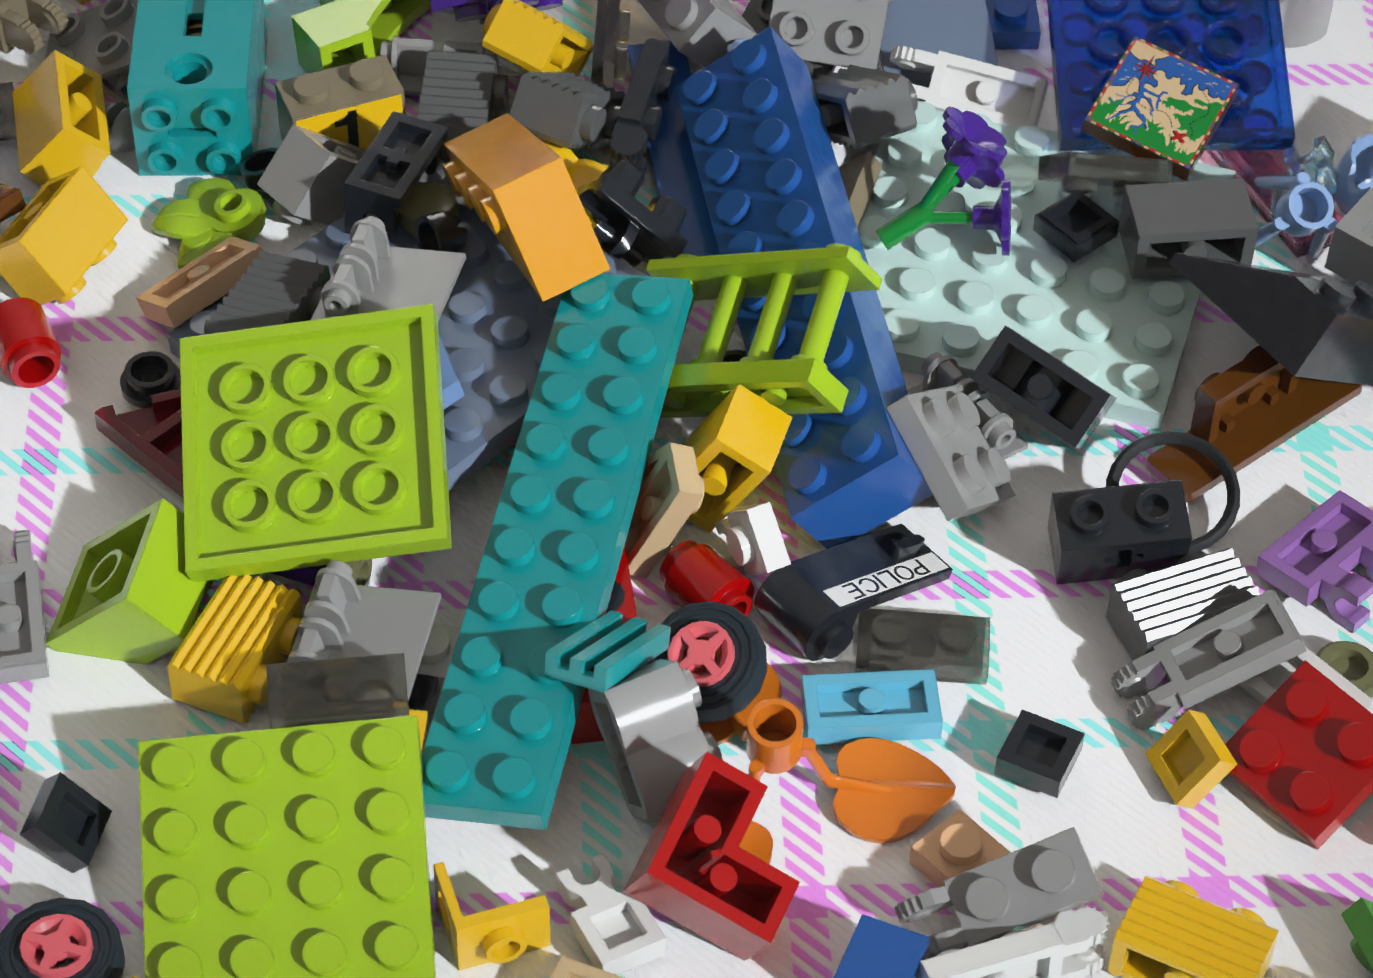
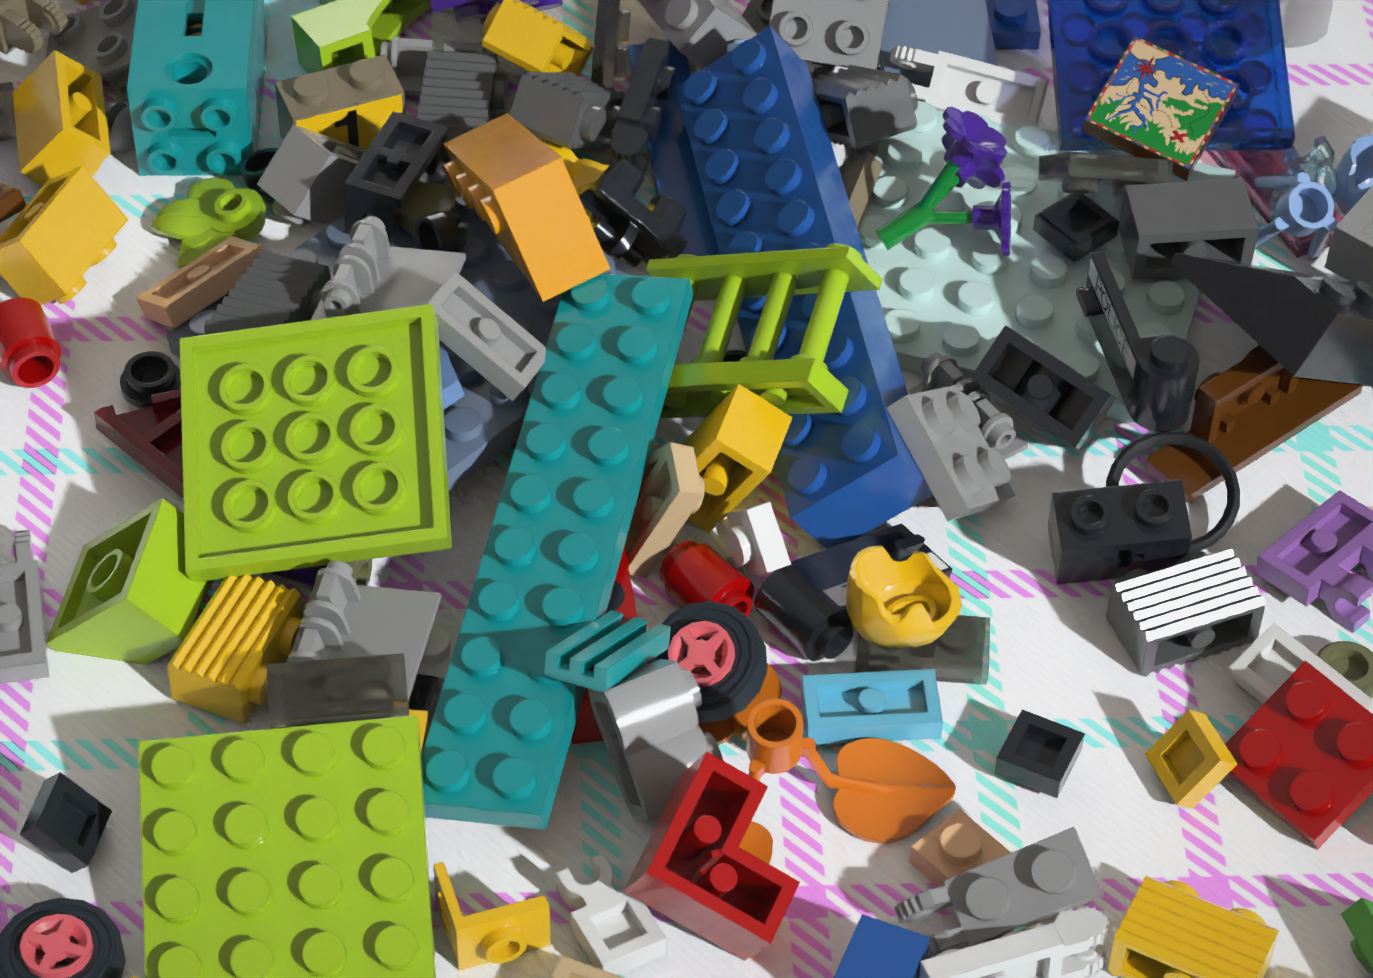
(486, 336): none -> light grey plate
(899, 600): none -> yellow hair
(1151, 372): none -> black door
(1208, 659): light grey hinge -> none

